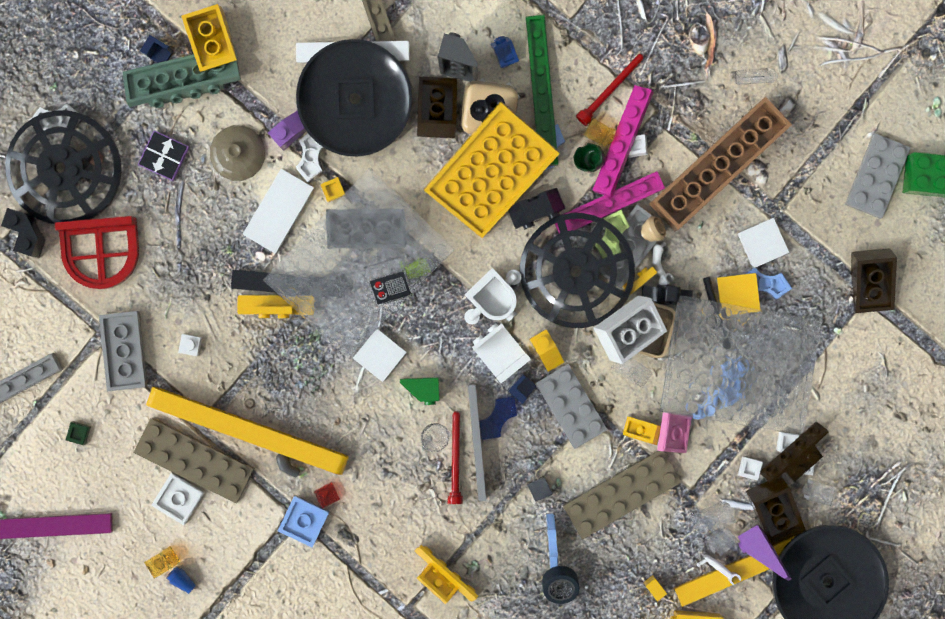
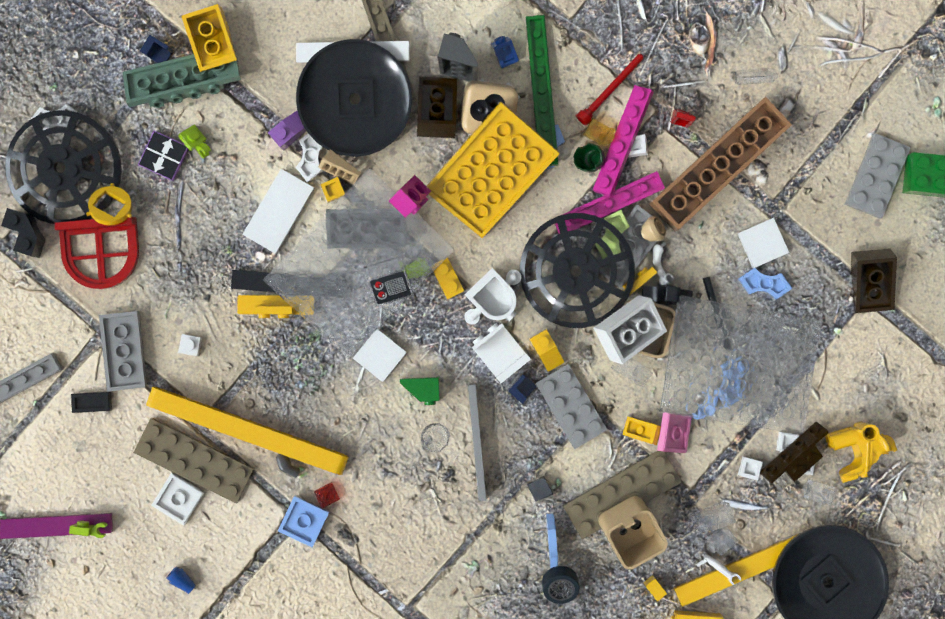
(78, 433): dark green tile -> none
(84, 529): none -> lime plate
(91, 402): none -> black tile
(117, 194): none -> yellow piece
(162, 562): clear yellow bracket -> none
(196, 140): none -> lime plate
(237, 153): dark tan hat -> none
(337, 166): none -> tan slope
(410, 197): none -> dark pink brick
(440, 579): yellow bracket -> none
(448, 279): none -> yellow plate
(455, 496): red piece -> none
(492, 425): clear blue tile -> none
(531, 210): black brick -> none
(636, 544): none -> tan piece
(682, 118): none -> red slope
(739, 290): yellow tile -> none
(759, 547): medium lavender slope -> none
(776, 510): dark brown slope -> none
(865, 447): none -> yellow helmet

